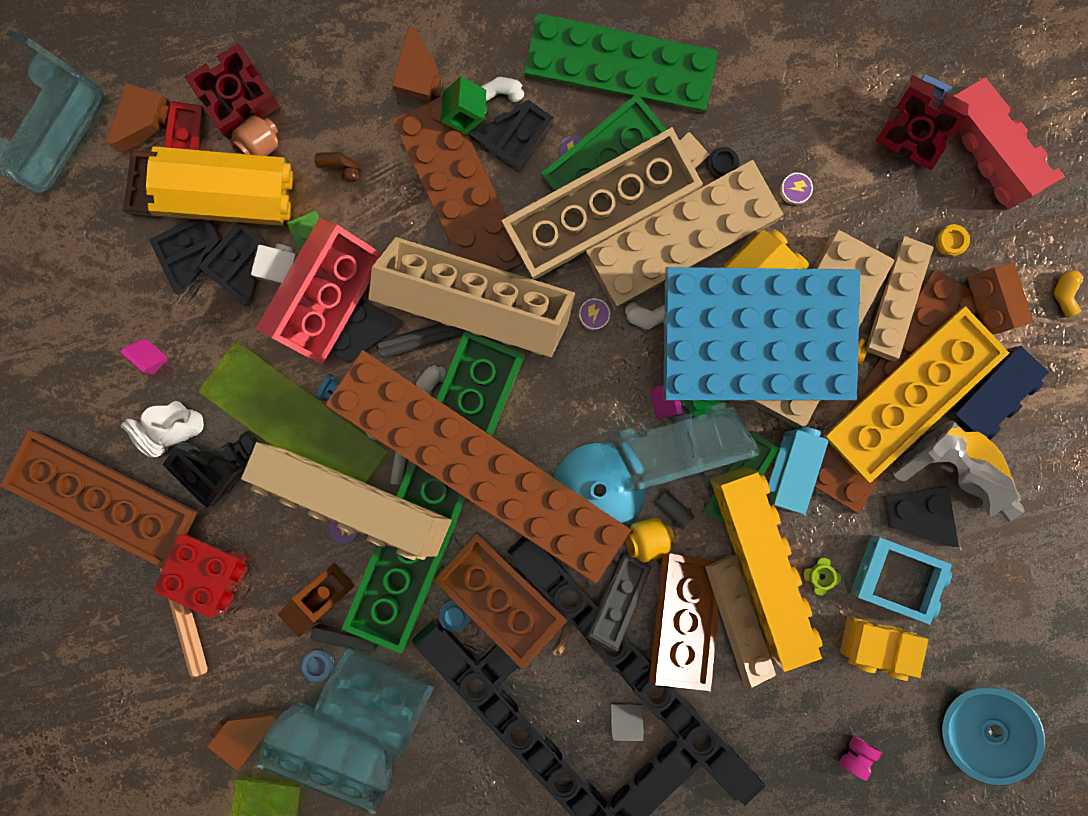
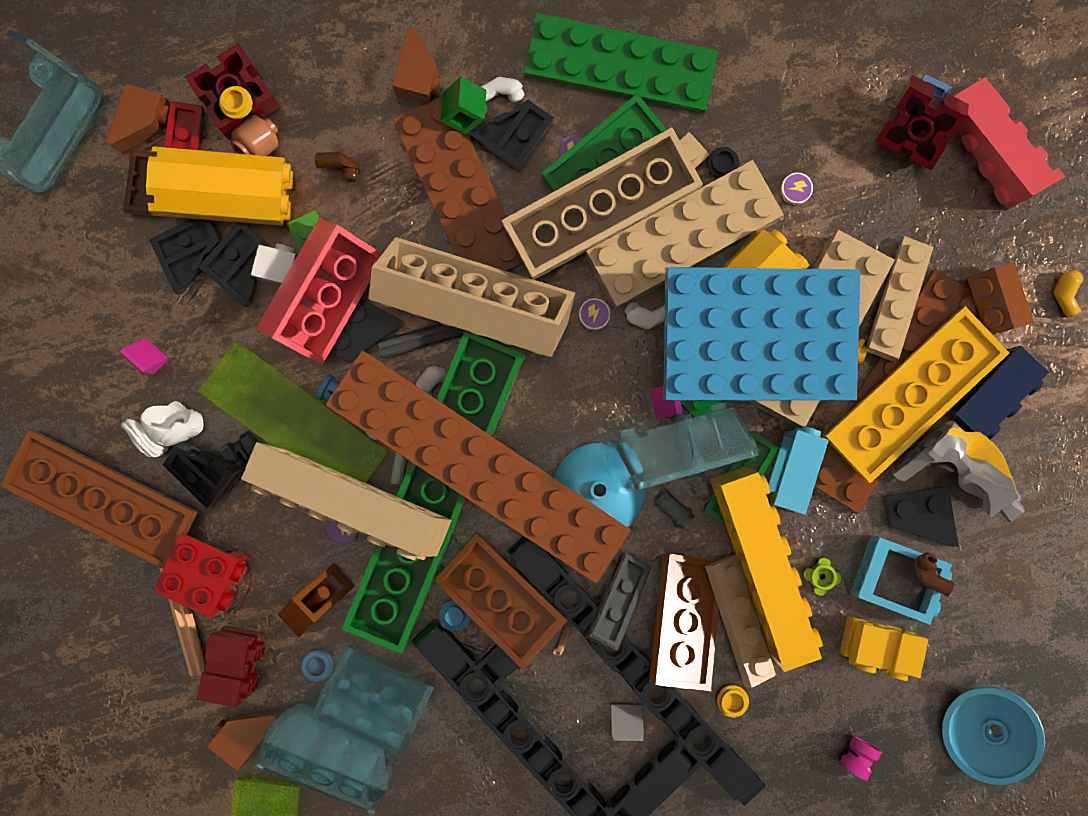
(231, 666): none -> dark red brick
(236, 102): none -> yellow plate
(341, 638): pearl dark grey tile -> none
(649, 539): yellow head -> none
(732, 701): none -> yellow plate
(927, 574): none -> reddish brown arm
(952, 240): yellow tile -> none

